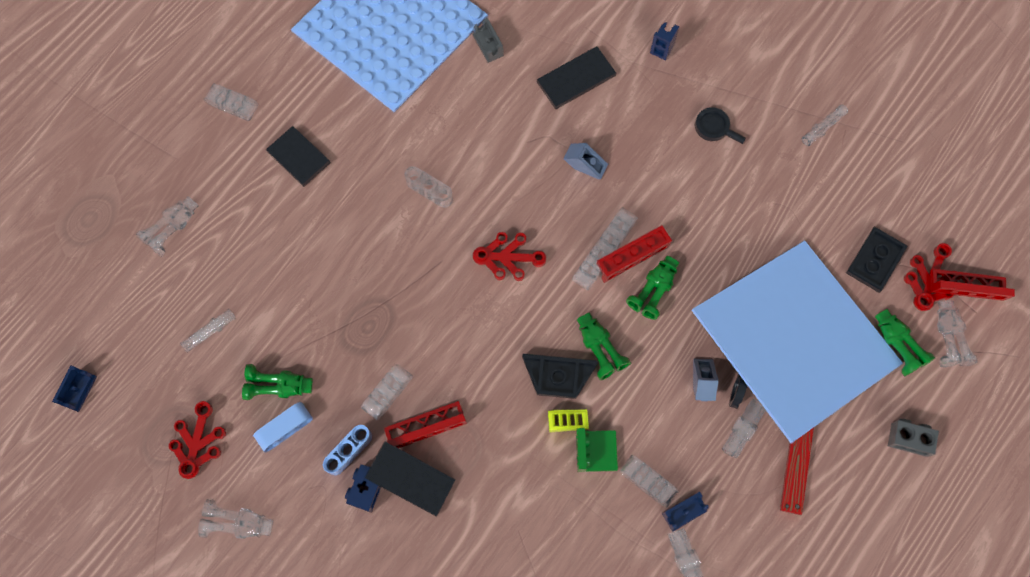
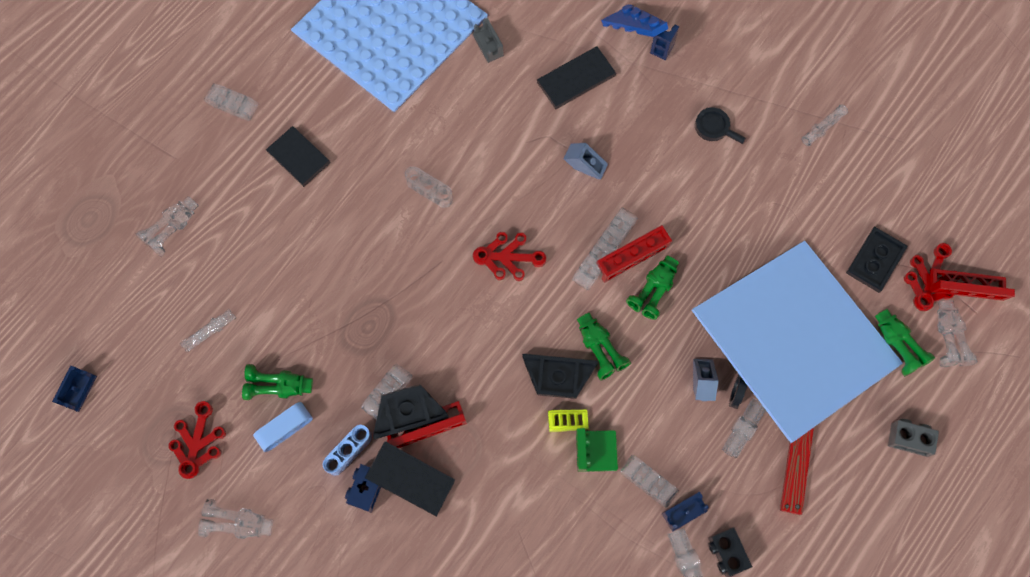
(406, 410): none -> black wing
(636, 20): none -> blue wing
(735, 549): none -> black brick

